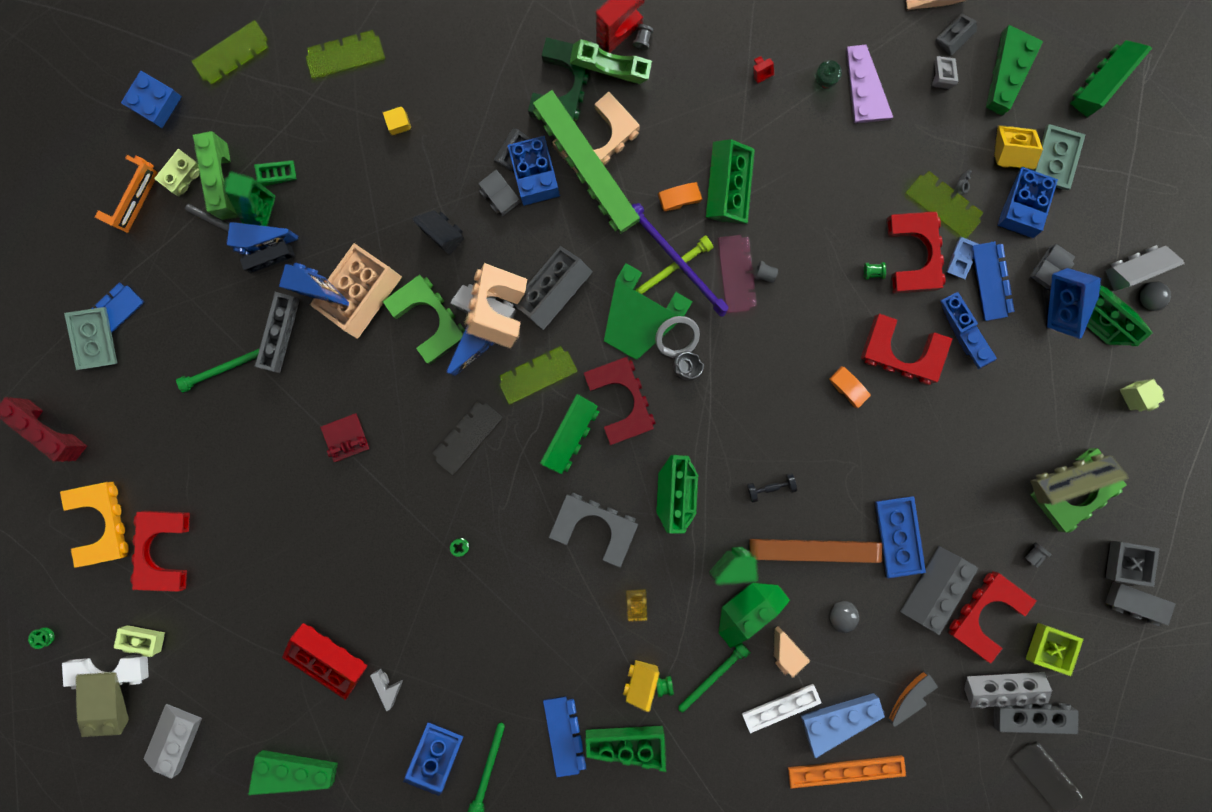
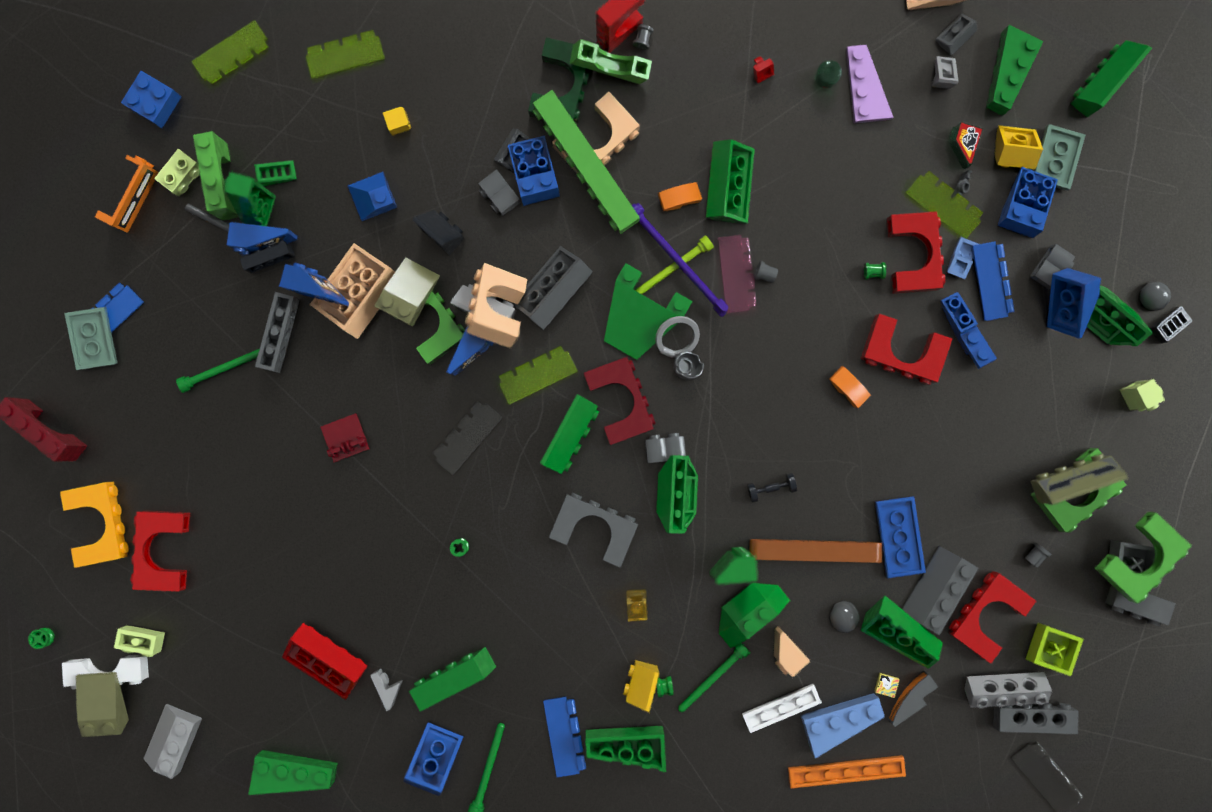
(372, 196): none -> blue slope
(407, 291): none -> slope
(452, 679): none -> green wedge
(661, 449): none -> dark grey brick
(887, 685): none -> tile
(901, 632): none -> green wedge
(965, 142): none -> slope
(1142, 267): light grey slope -> none
(1159, 332): none -> slope
(1168, 548): none -> bright green arch

